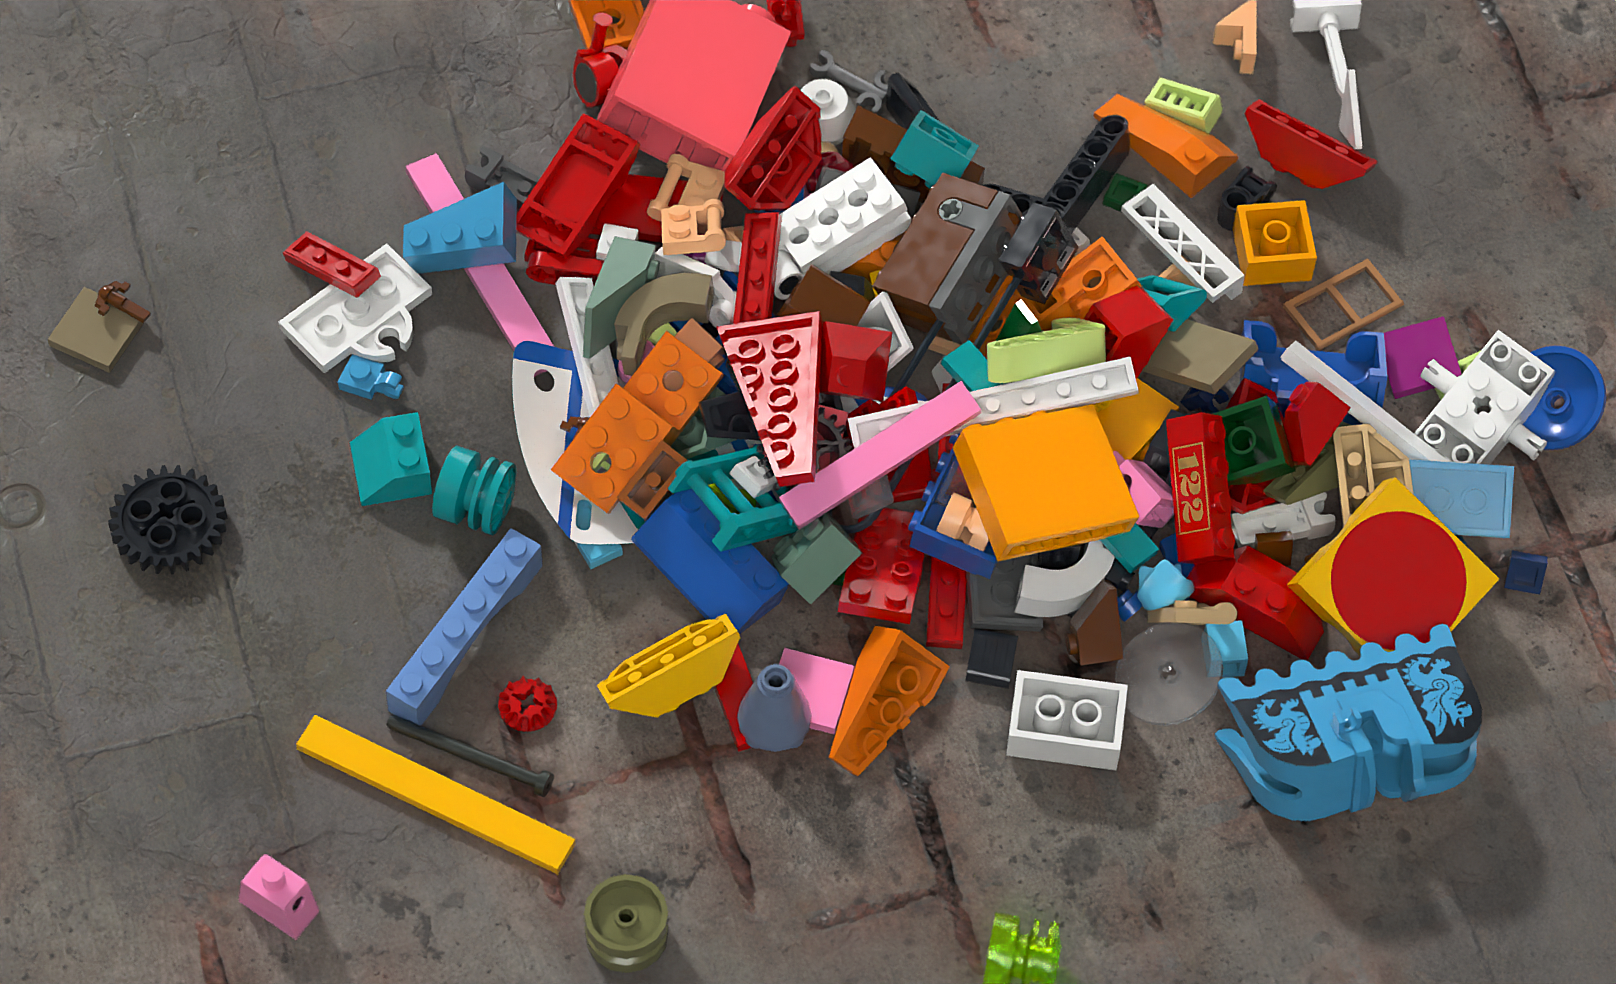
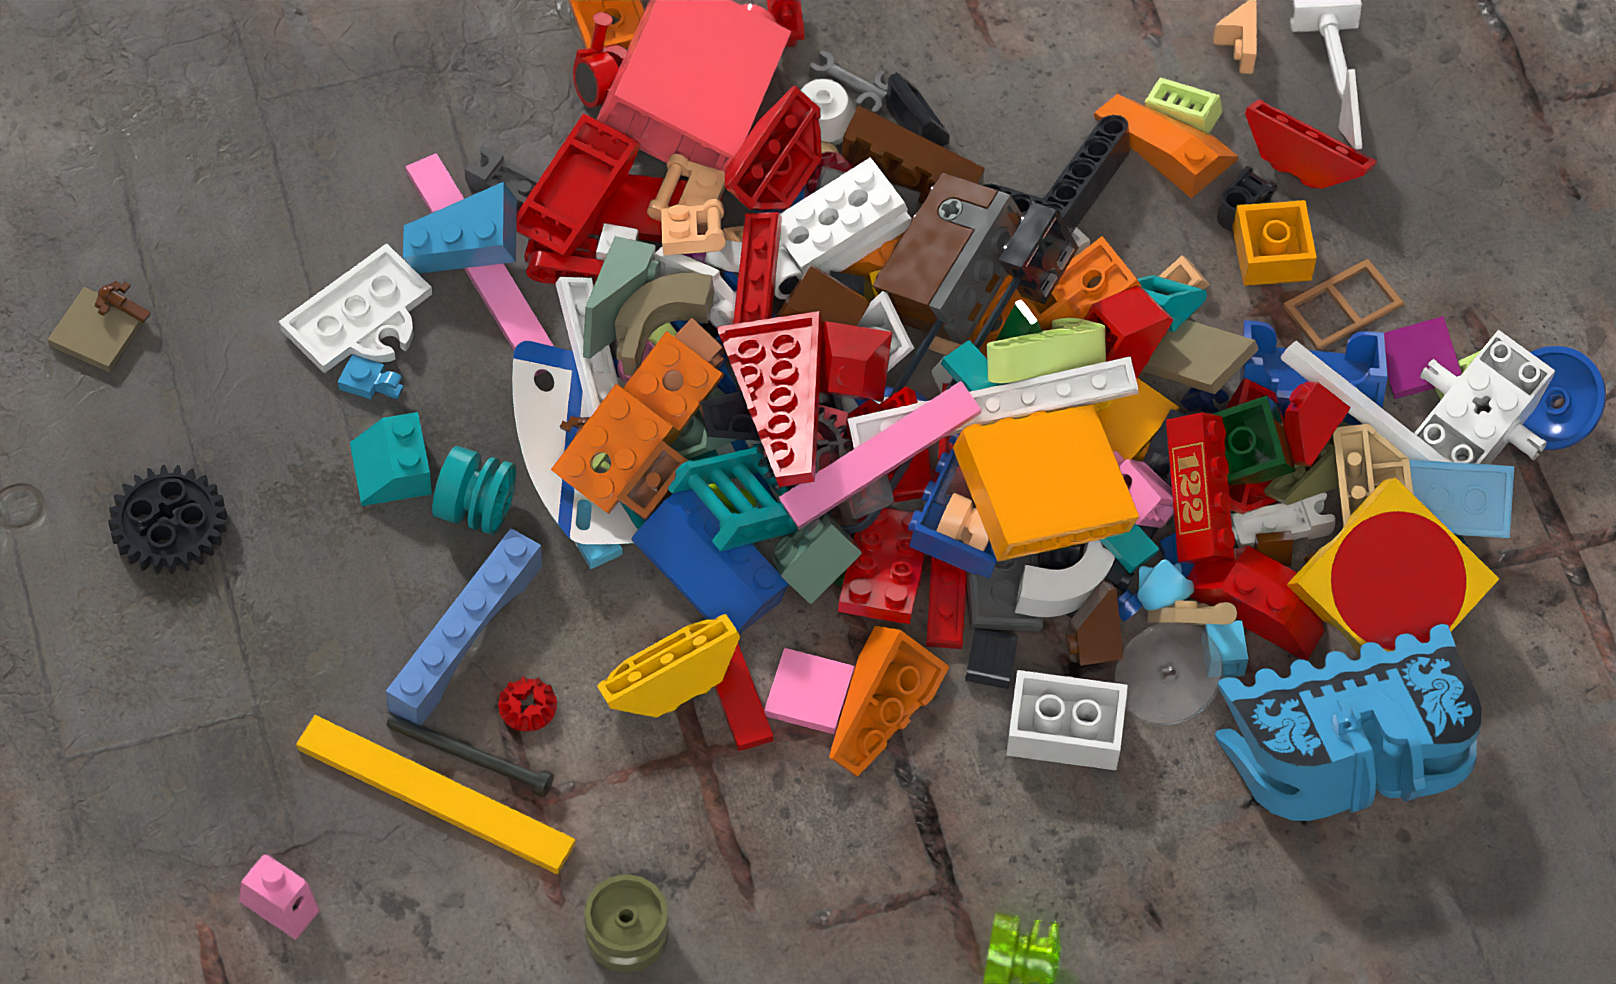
(332, 264): red tile -> none
(751, 477): white tile -> none
(774, 711): sand blue cone -> none
(932, 149): teal slope -> none
(1121, 191): dark green tile -> none
(1184, 237): white fence -> none
(1525, 572): dark blue tile -> none

